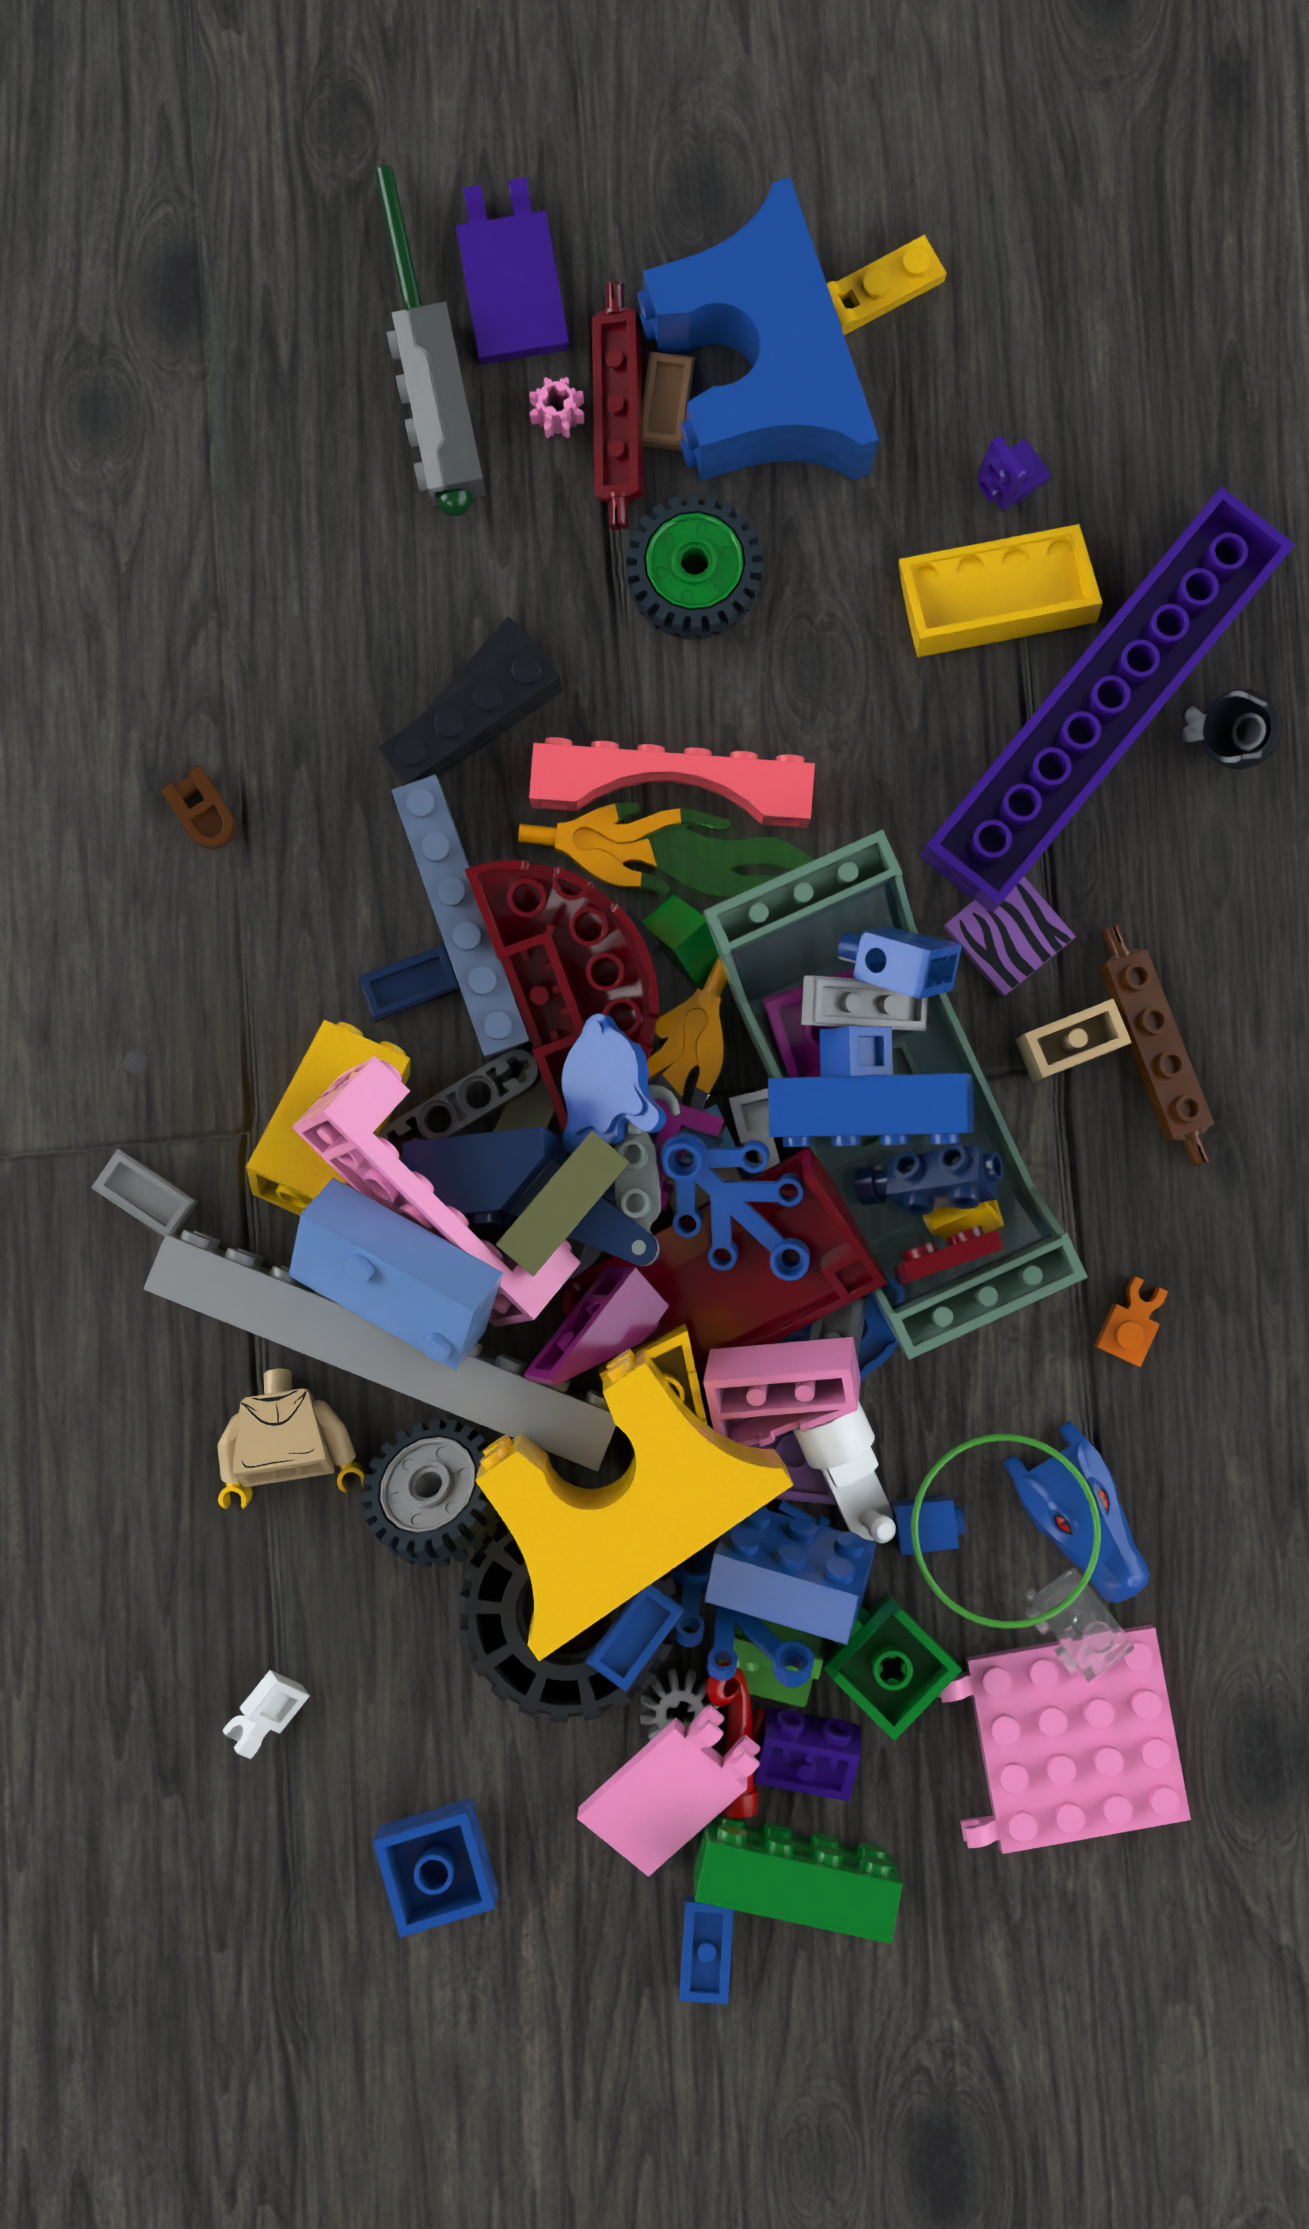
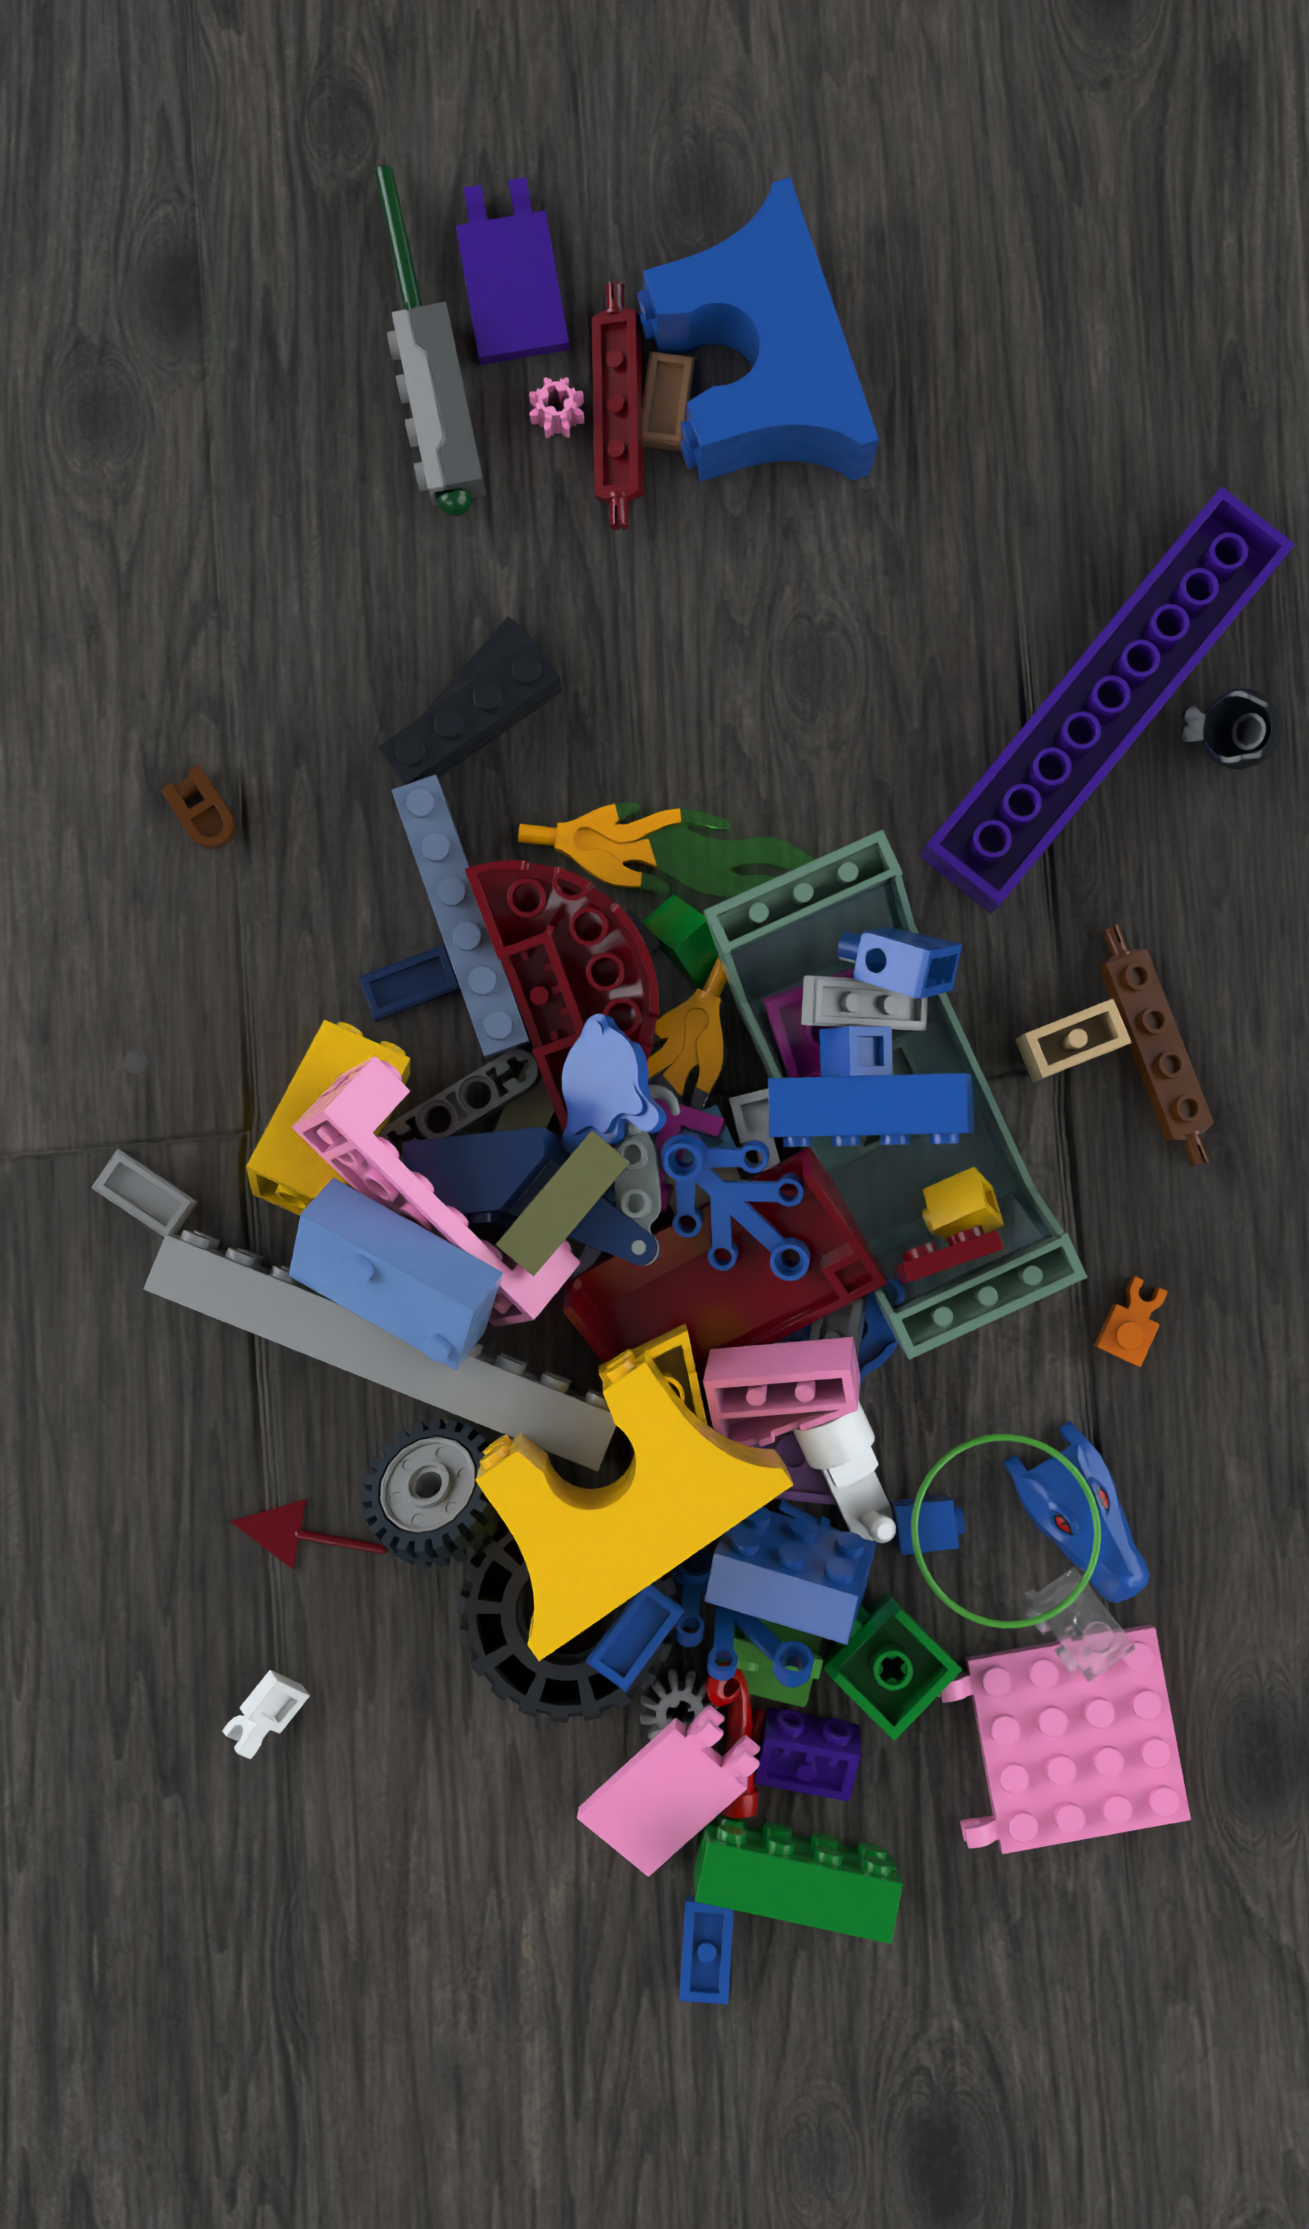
(280, 1532): none -> dark red piece
(282, 1439): tan torso -> none
(435, 1867): blue brick -> none
(574, 776): coral arch -> none
(607, 1321): magenta slope -> none
(701, 533): wheel -> none
(886, 283): yellow plate -> none
(933, 1180): dark blue brick -> none
(999, 590): yellow slope -> none
(1011, 473): dark purple bracket -> none
(1012, 938): tile -> none

